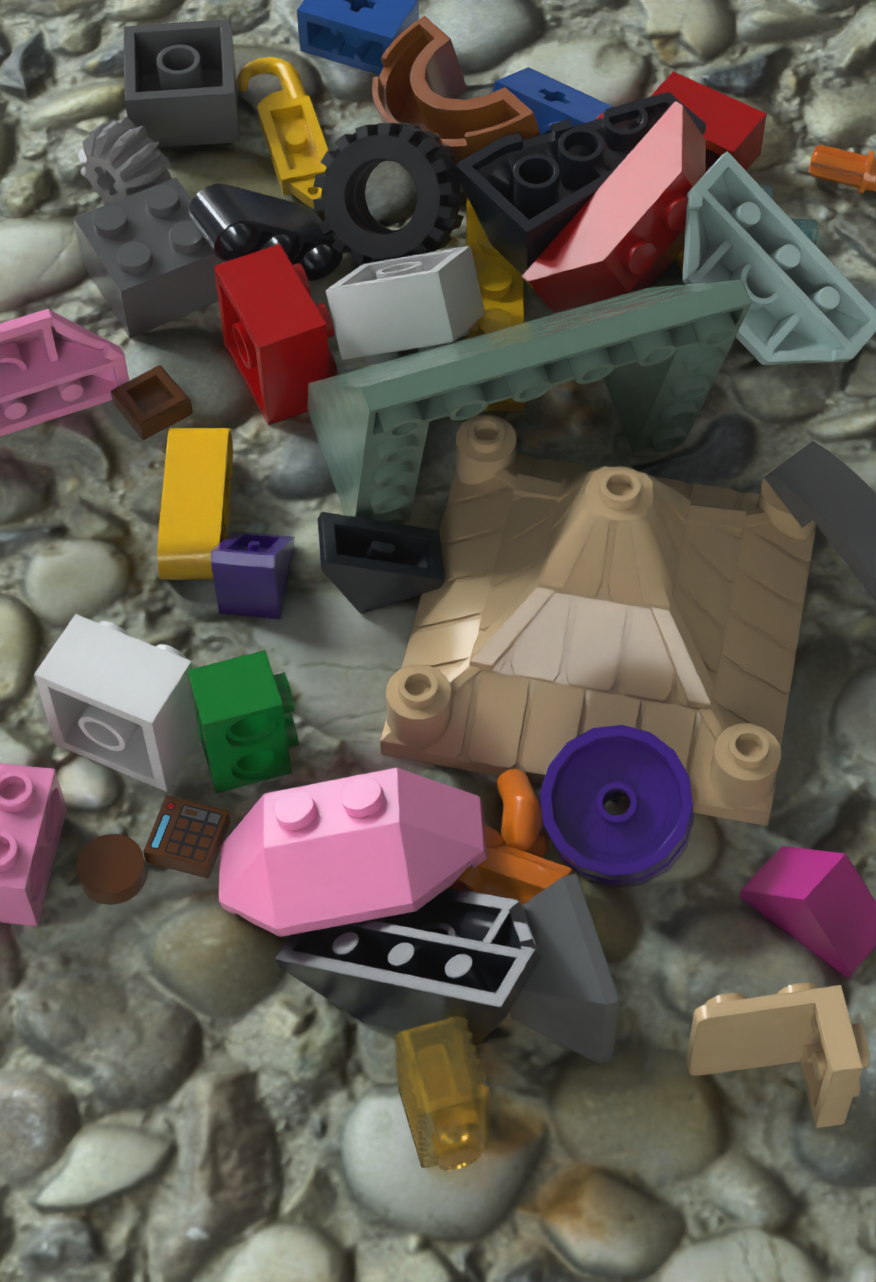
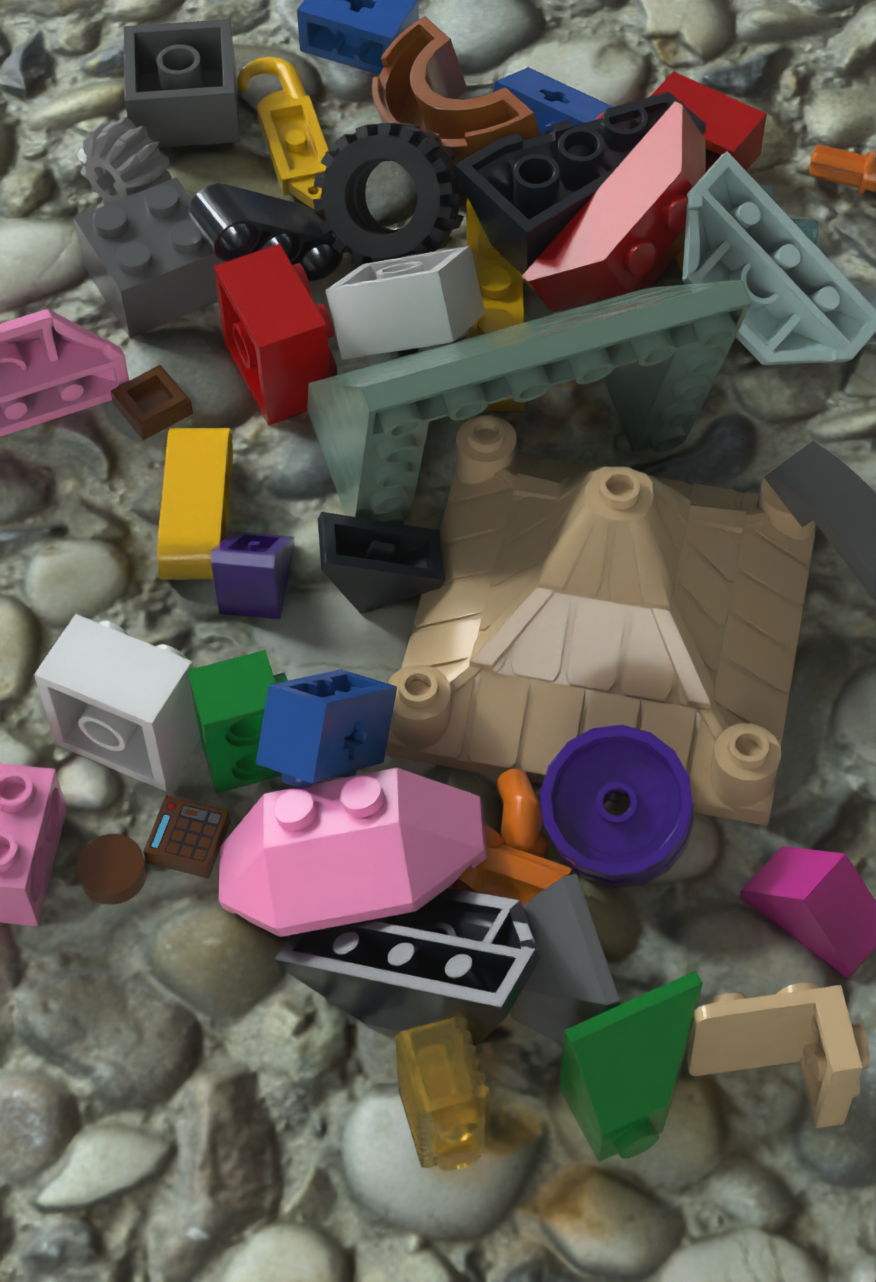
(325, 726): none -> blue brick
(627, 1066): none -> green slope

